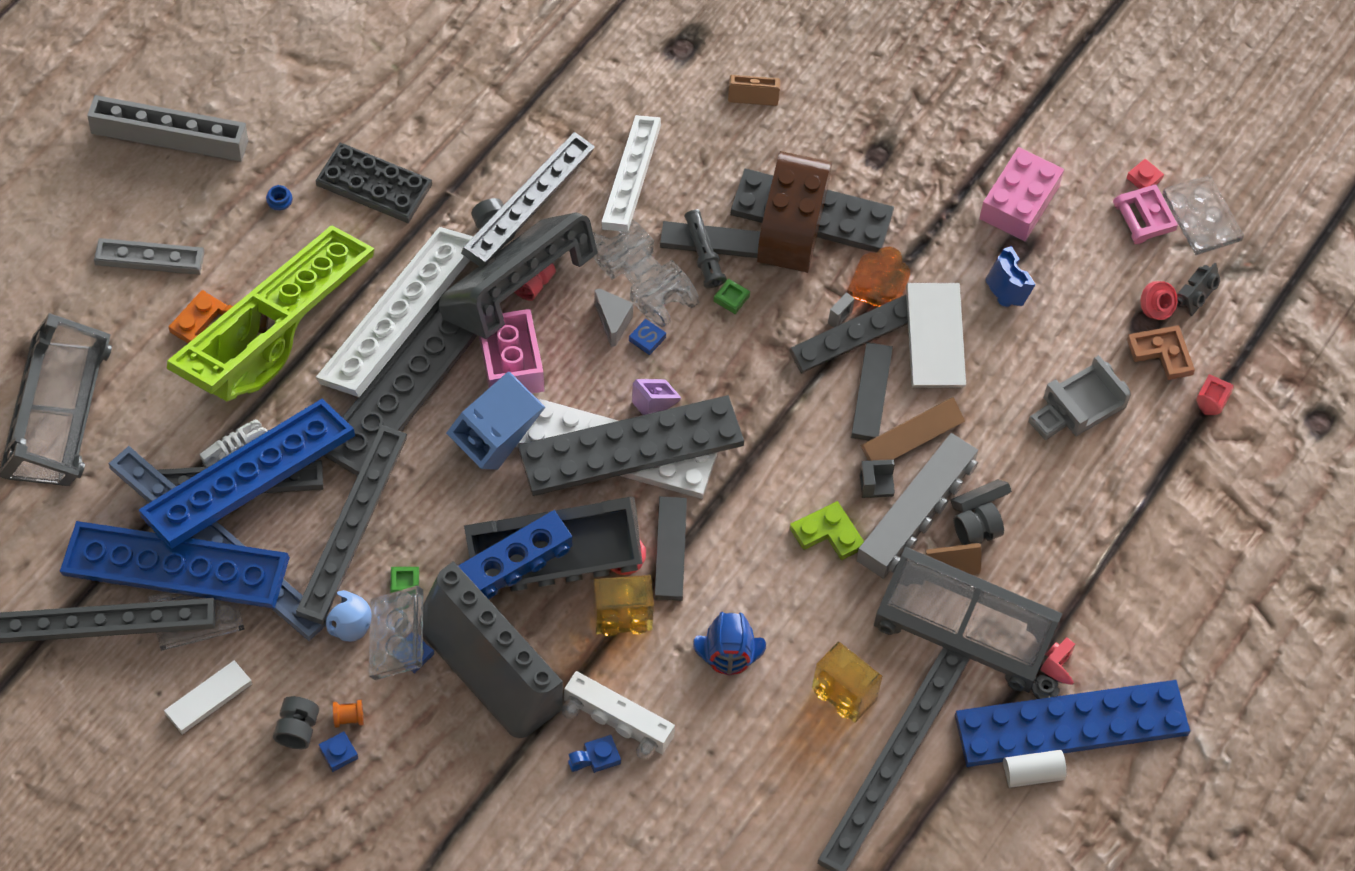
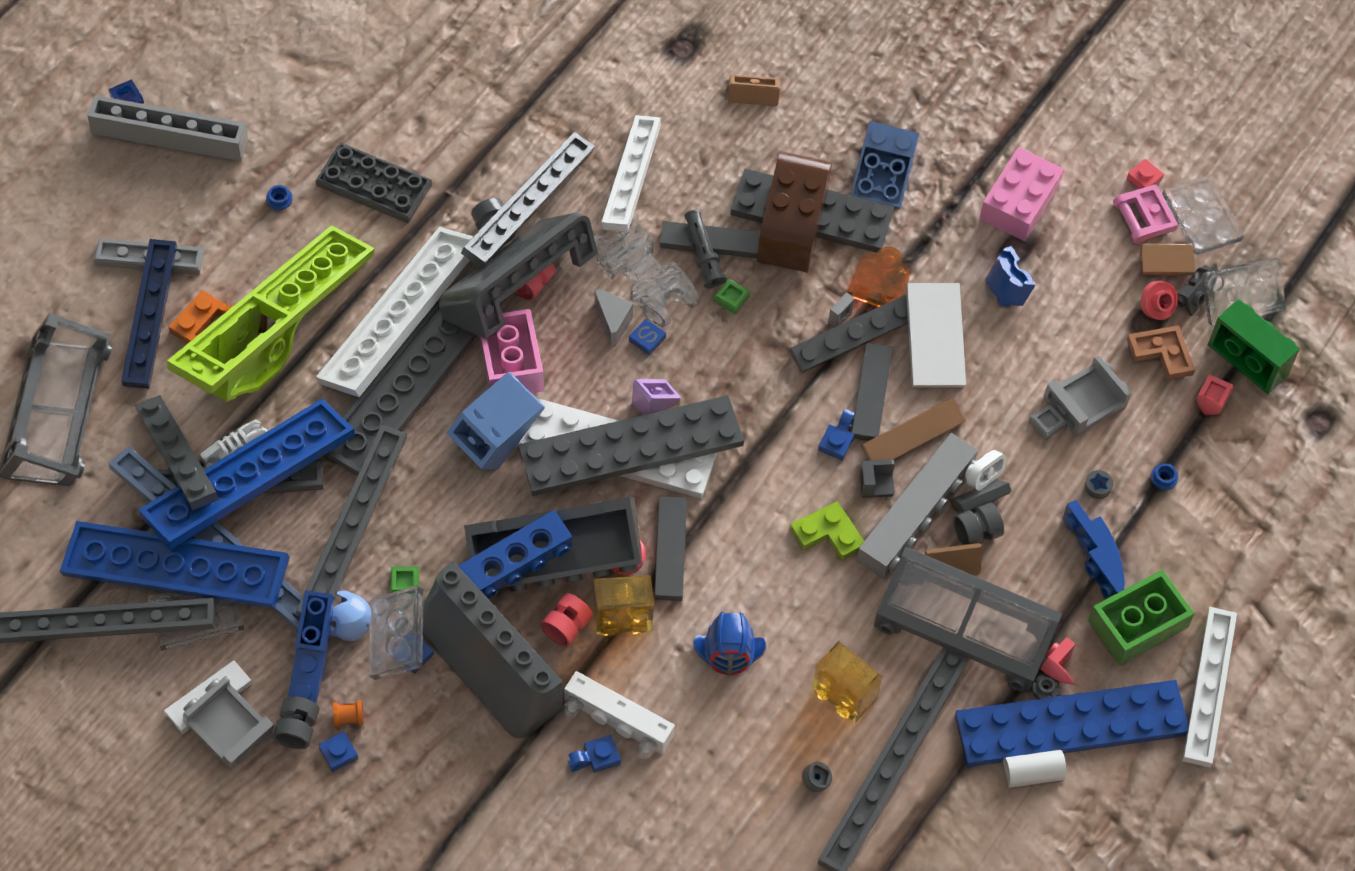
(126, 91): none -> clear blue plate
(149, 314): none -> dark blue plate
(176, 452): none -> dark grey plate
(226, 722): none -> light grey panel
(312, 645): none -> blue slope
(568, 617): none -> coral wheel
(817, 776): none -> dark grey tile
(838, 439): none -> blue plate
(885, 164): none -> medium blue slope
(985, 470): none -> white plate
(1098, 484): none -> dark grey tile
(1103, 557): none -> blue slope
(1141, 617): none -> bright green brick
(1164, 470): none -> blue plate
(1167, 259): none -> medium nougat slope
(1209, 687): none -> white plate
(1253, 283): none -> clear plate
(1253, 346): none -> green brick

